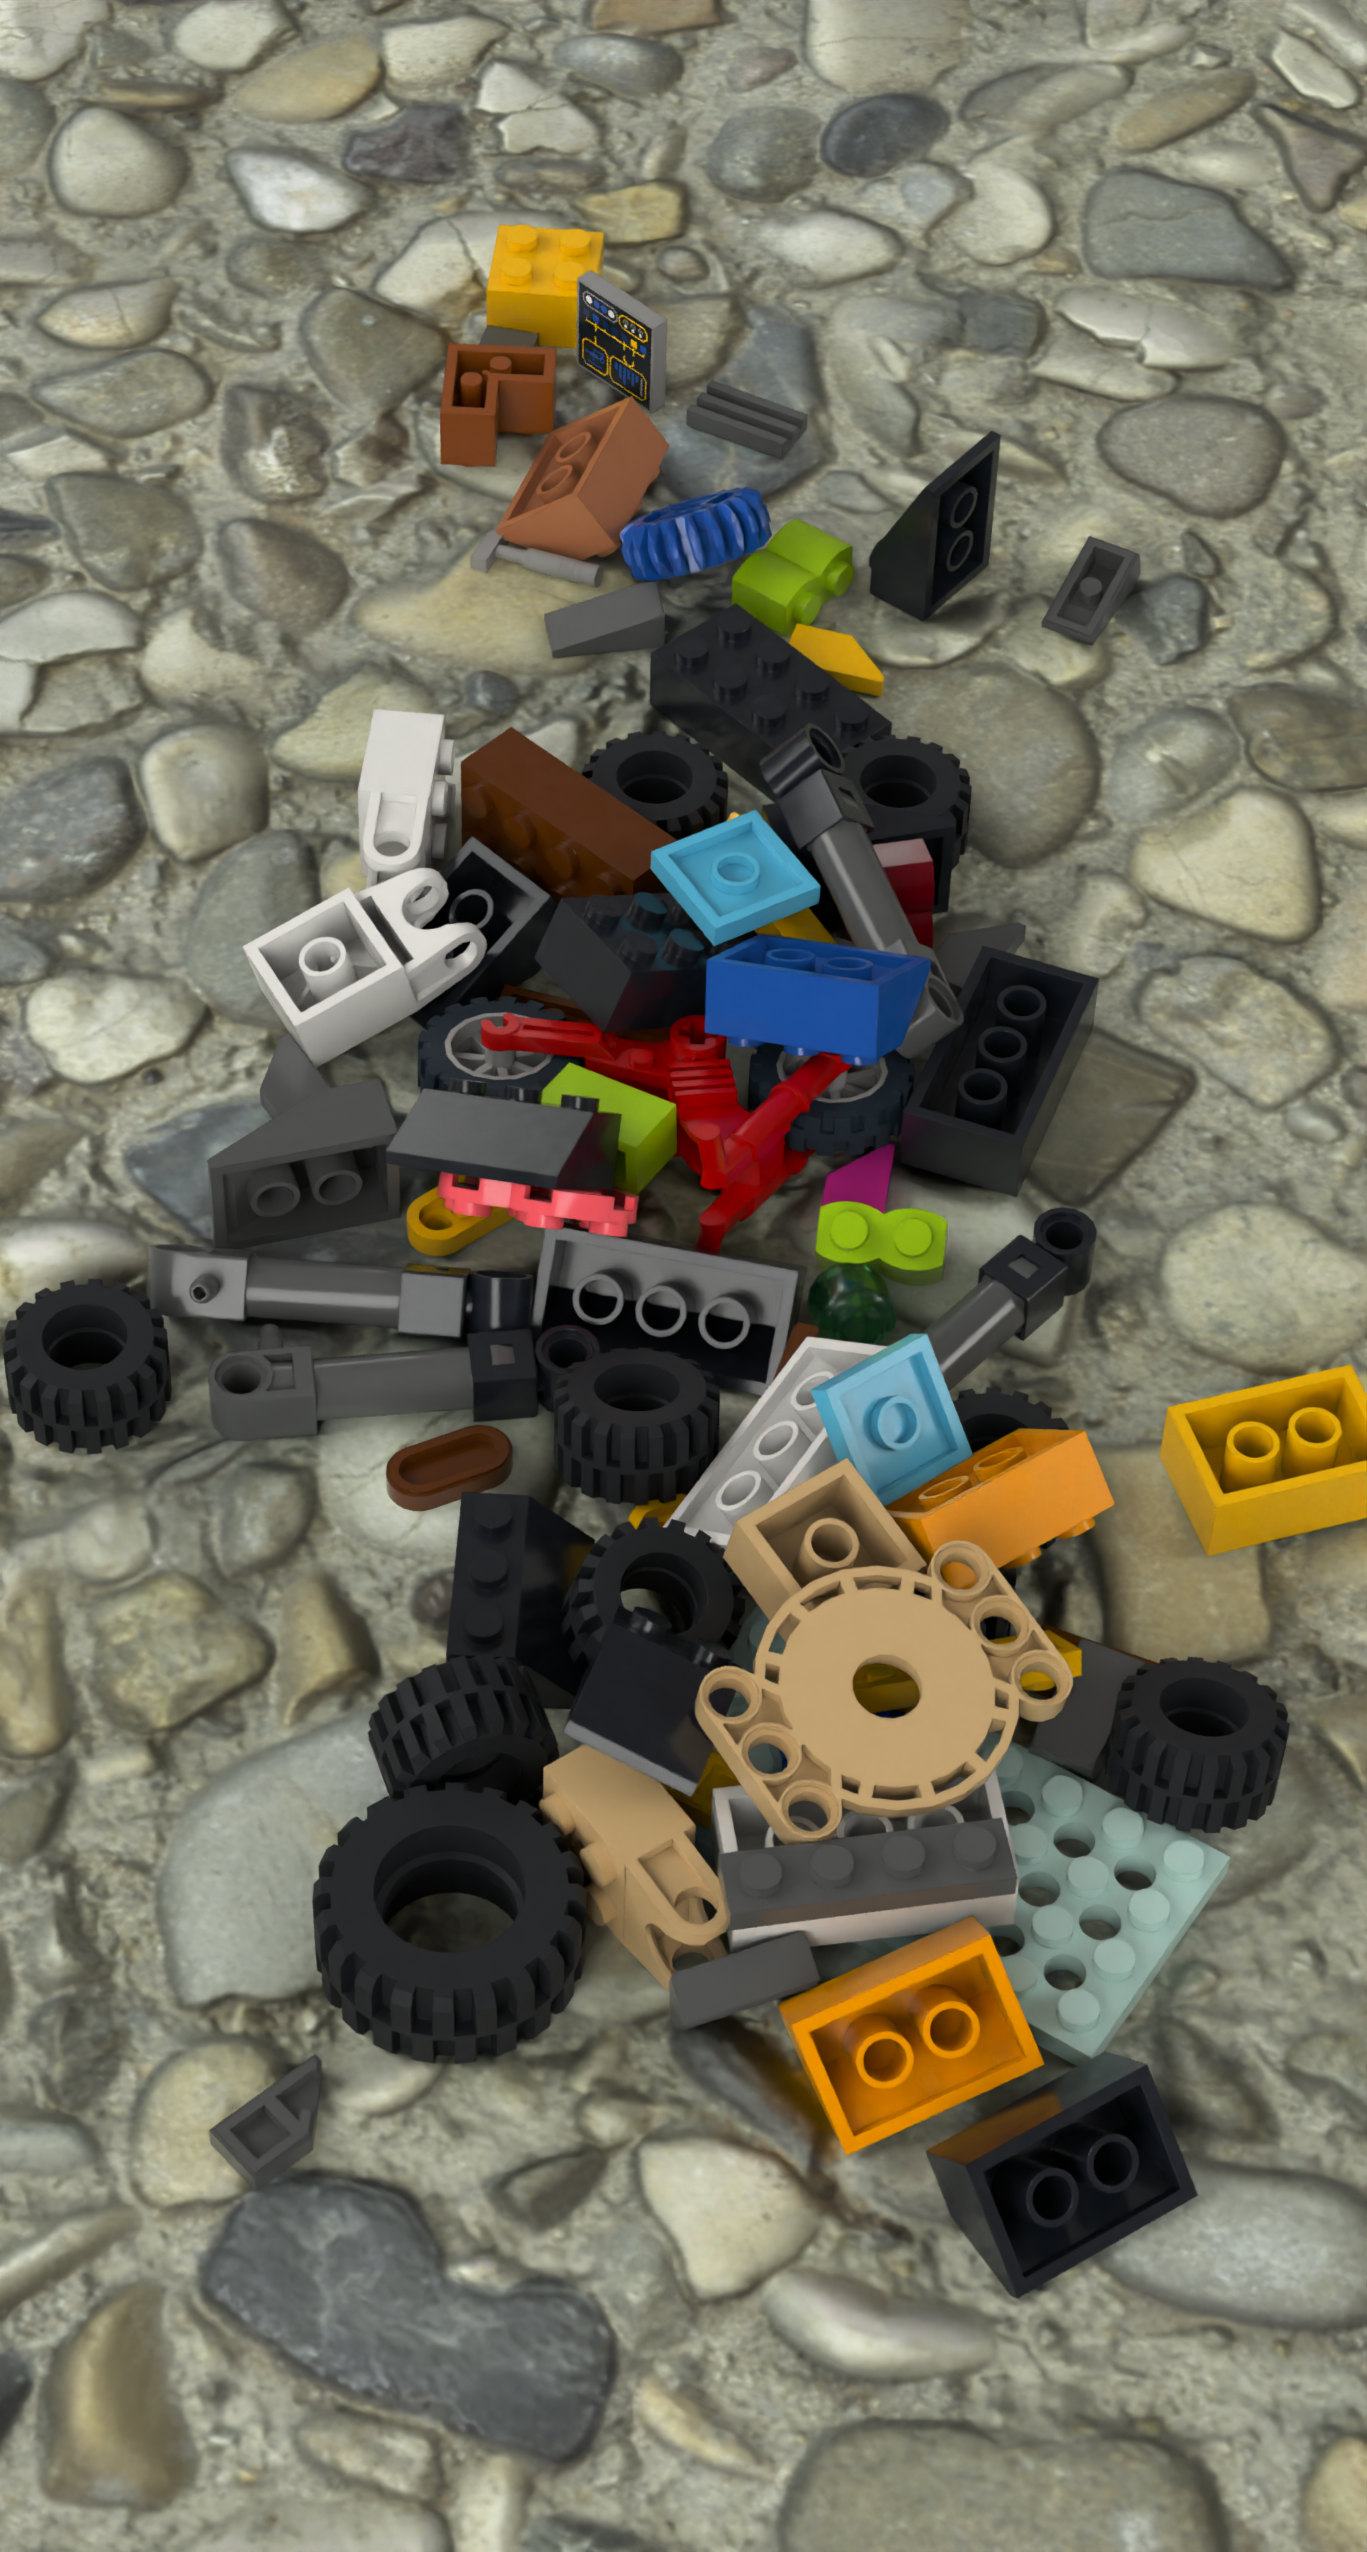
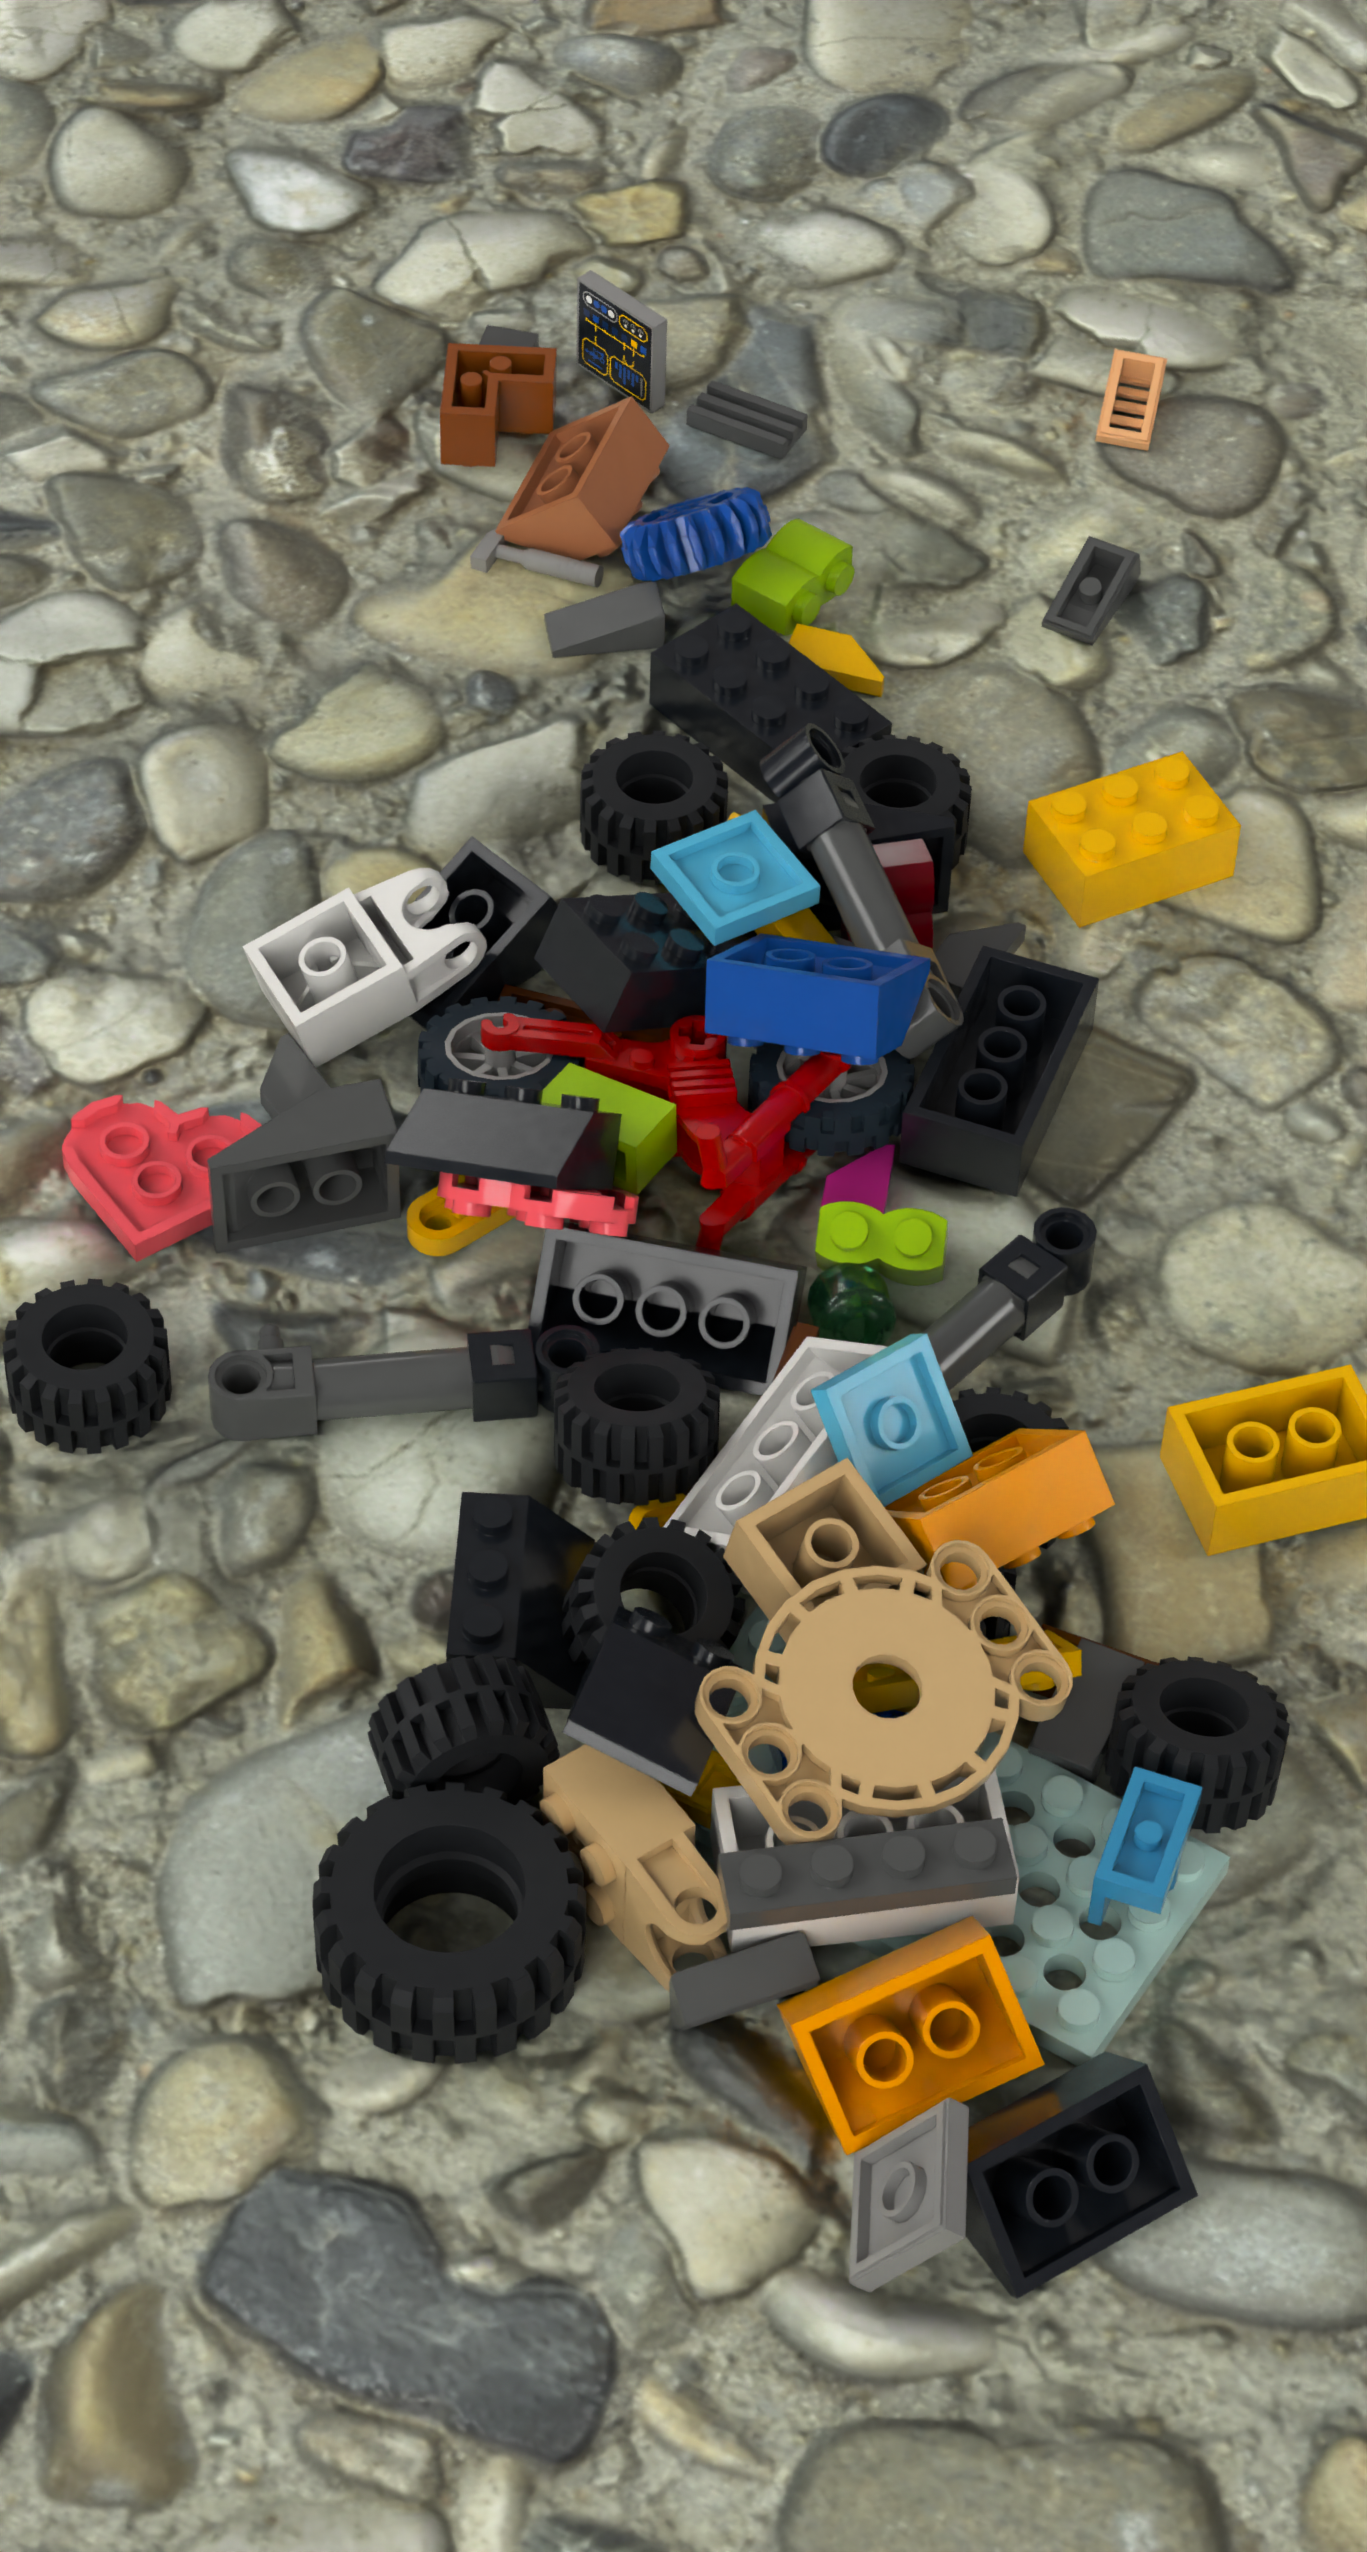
(147, 1168): none -> coral plate
(272, 2127): dark grey tile -> none
(404, 795): white brick -> none
(410, 1299): dark grey piece -> none
(447, 1465): reddish brown tile -> none
(536, 280): yellow brick -> none
(555, 822): reddish brown brick -> none
(909, 2195): none -> light grey tile
(940, 536): black slope -> none
(1131, 839): none -> yellow brick
(1138, 371): none -> light nougat slope
(1145, 1844): none -> dark azure panel

